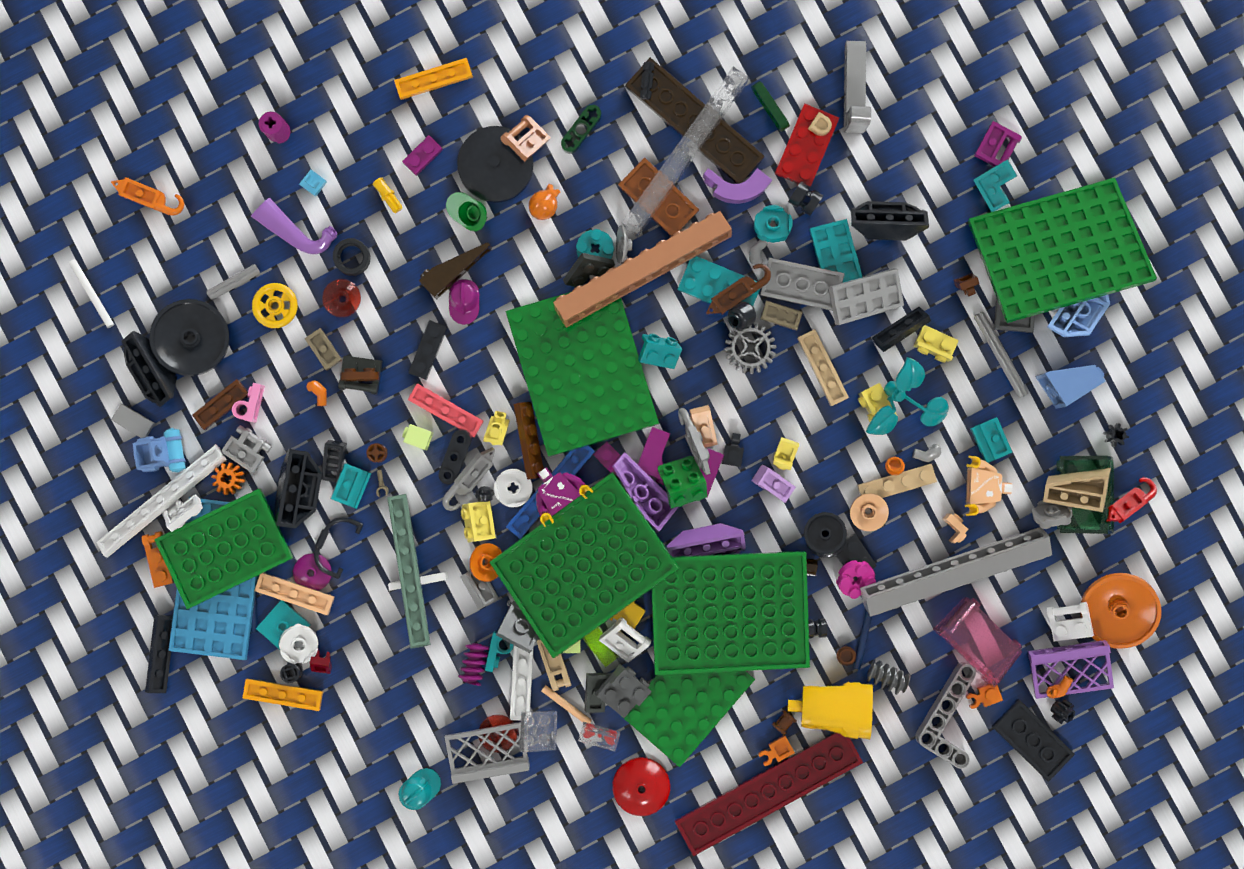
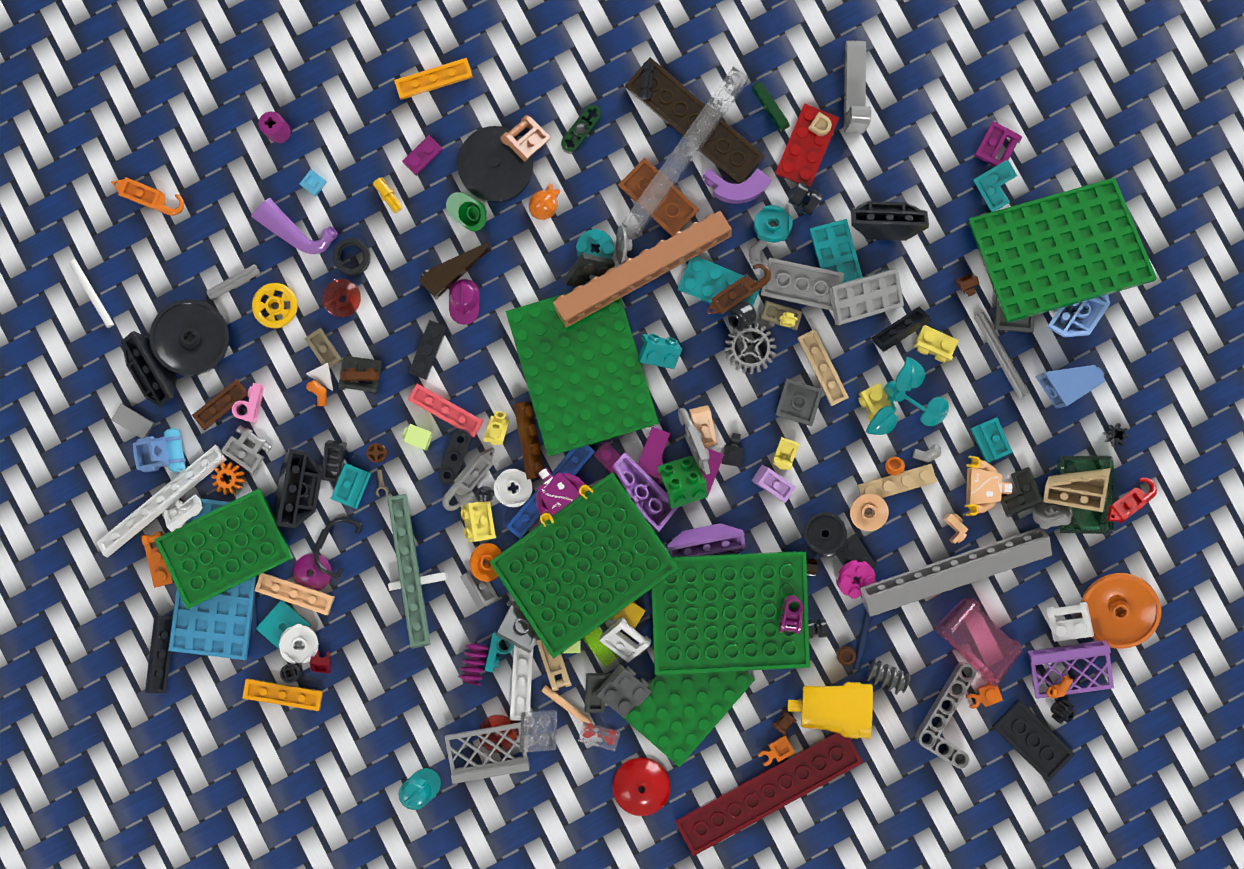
(322, 375): none -> white sticker
(787, 319): none -> light yellow plate
(791, 618): none -> magenta piece
(799, 402): none -> dark grey plate
(1026, 495): none -> pearl dark grey plate

